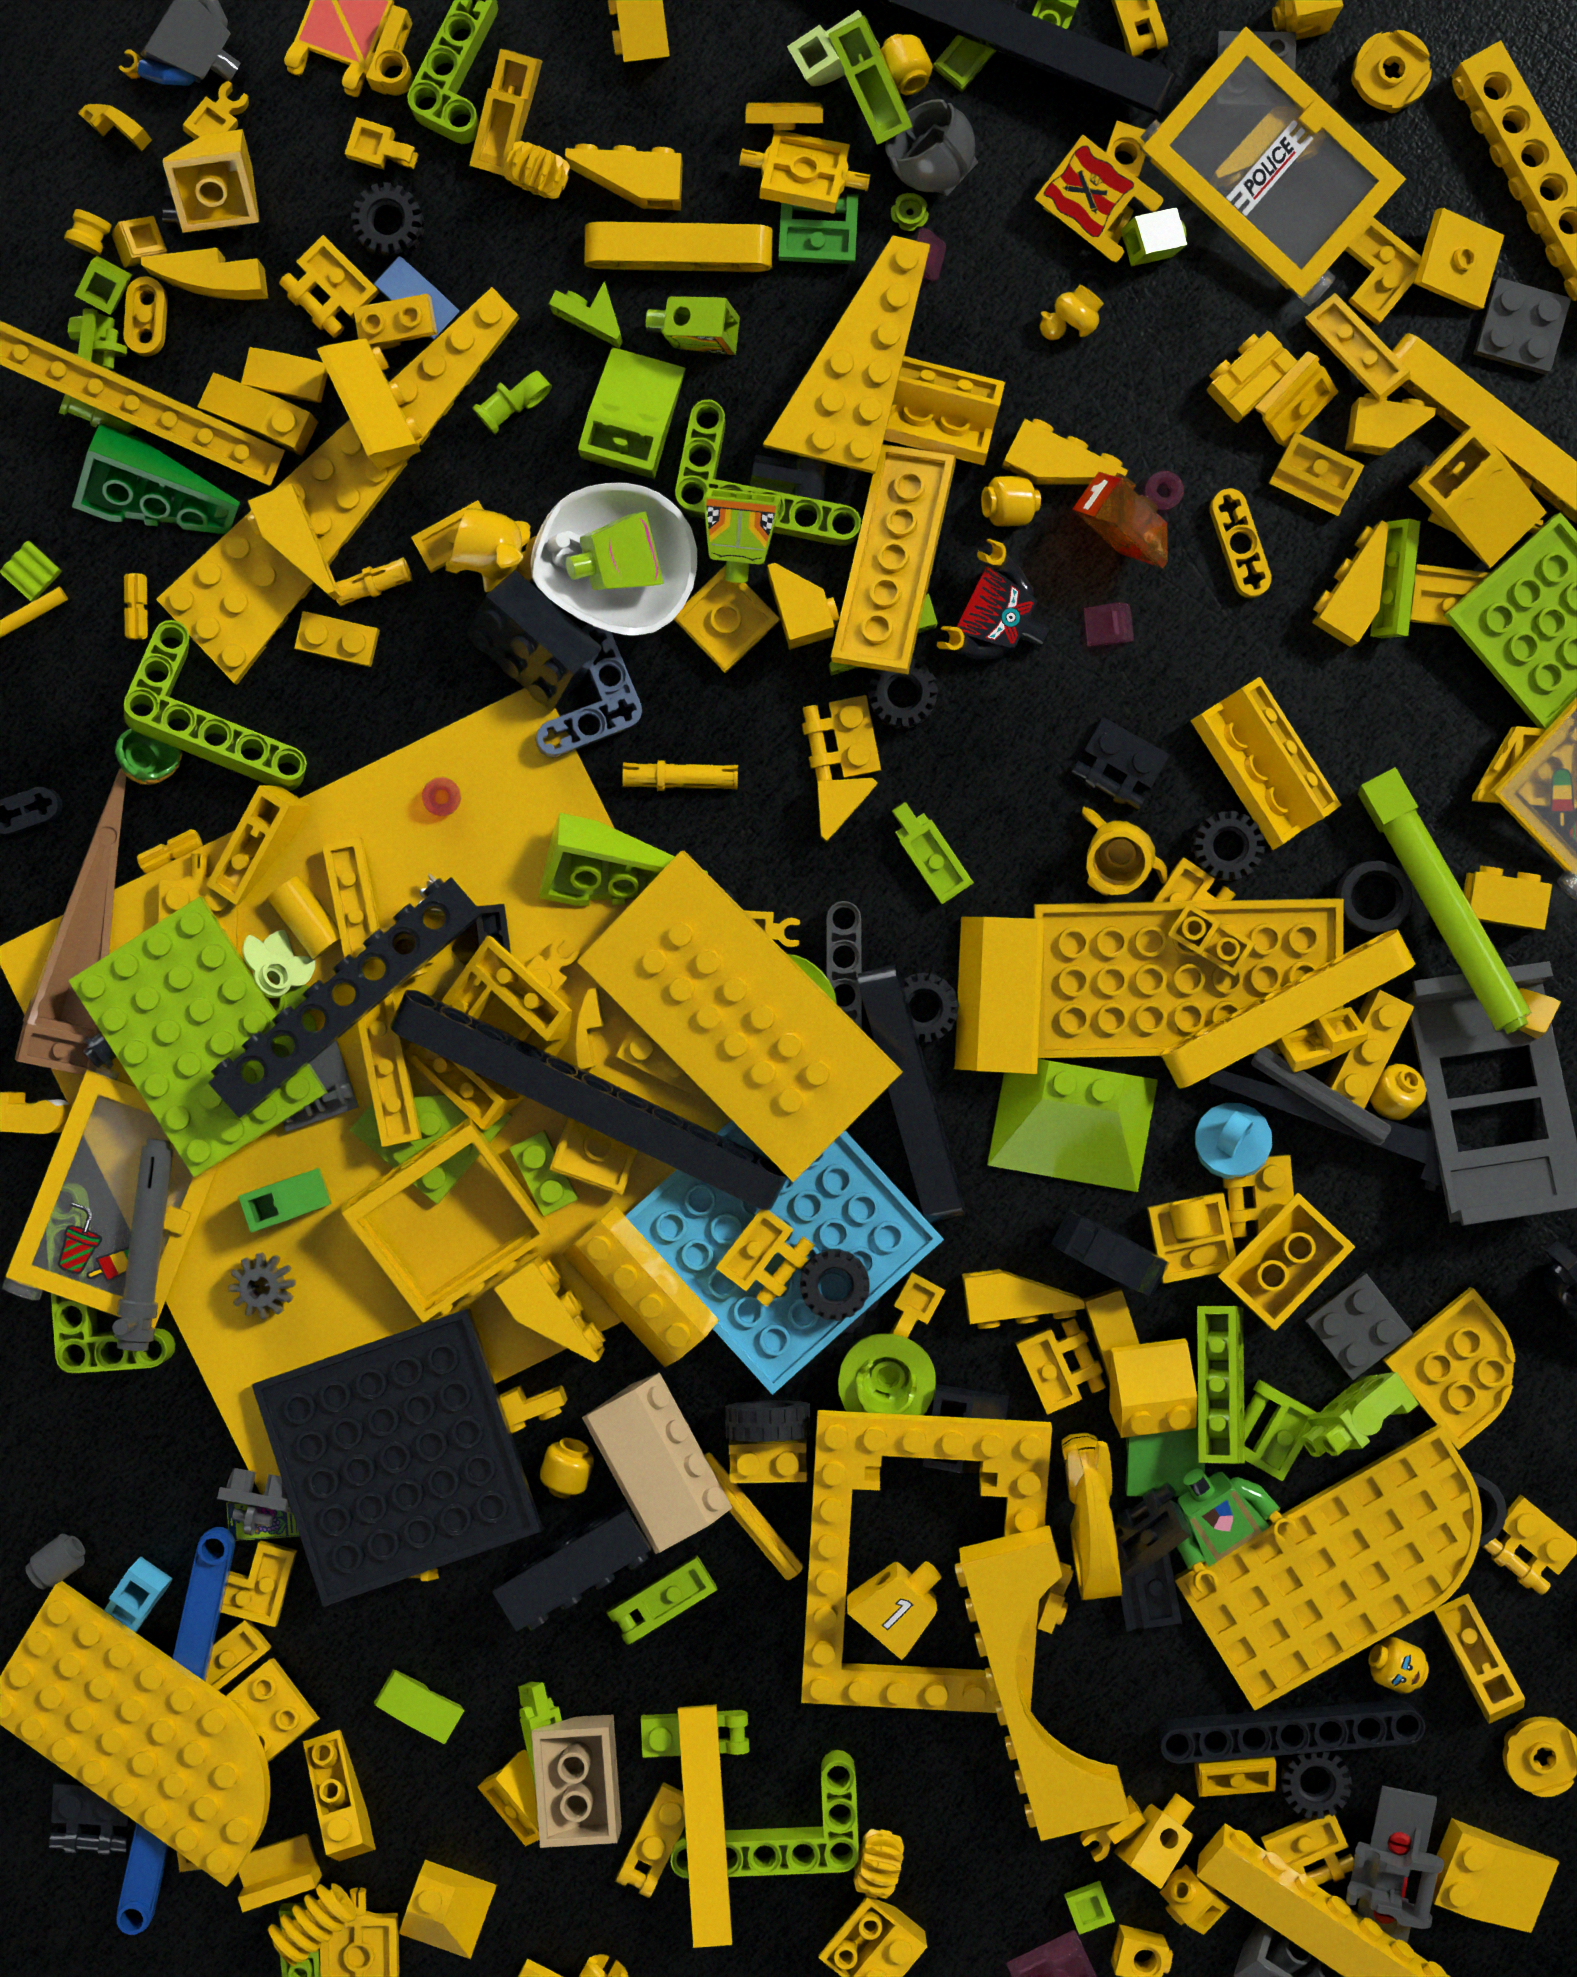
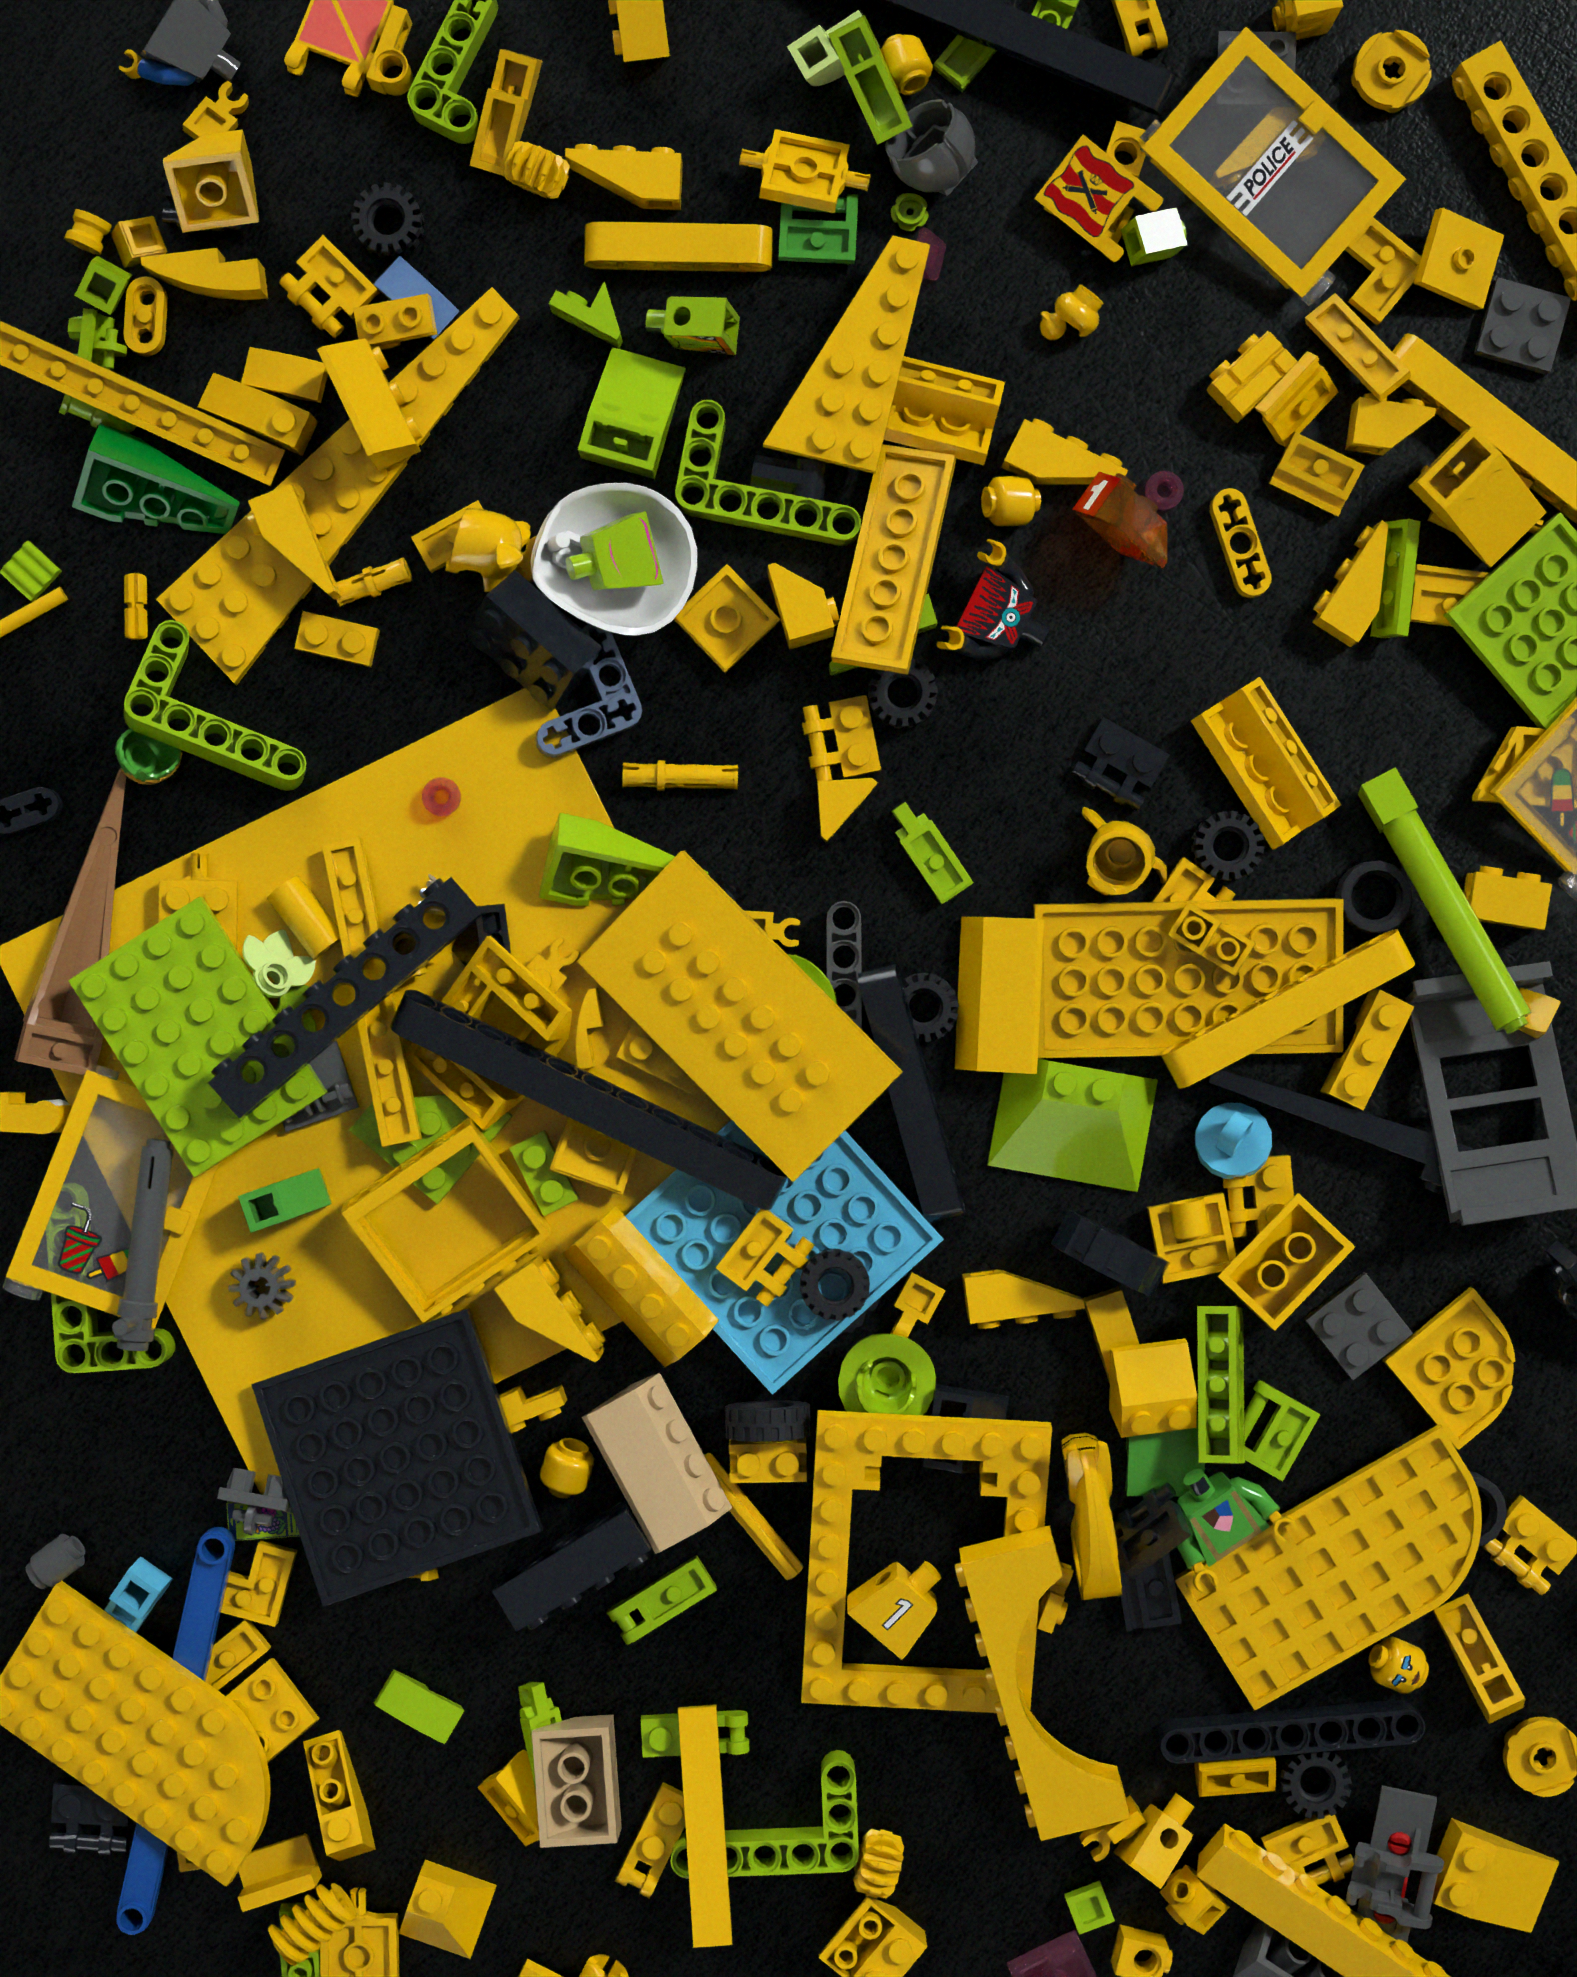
(99, 1051): black plate -> none
(105, 117): yellow slope -> none
(164, 854): yellow piece -> none
(257, 841): yellow slope -> none
(374, 144): yellow plate -> none
(505, 402): lime connector -> none
(739, 528): lime torso -> none
(784, 115): yellow plate -> none
(1049, 1370): yellow plate -> none
(1108, 624): clear pink slope -> none
(1321, 1096): dark grey axle -> none
(1327, 1039): yellow slope -> none
(1357, 1414): lime hips -> none
(1398, 1092): yellow head -> none

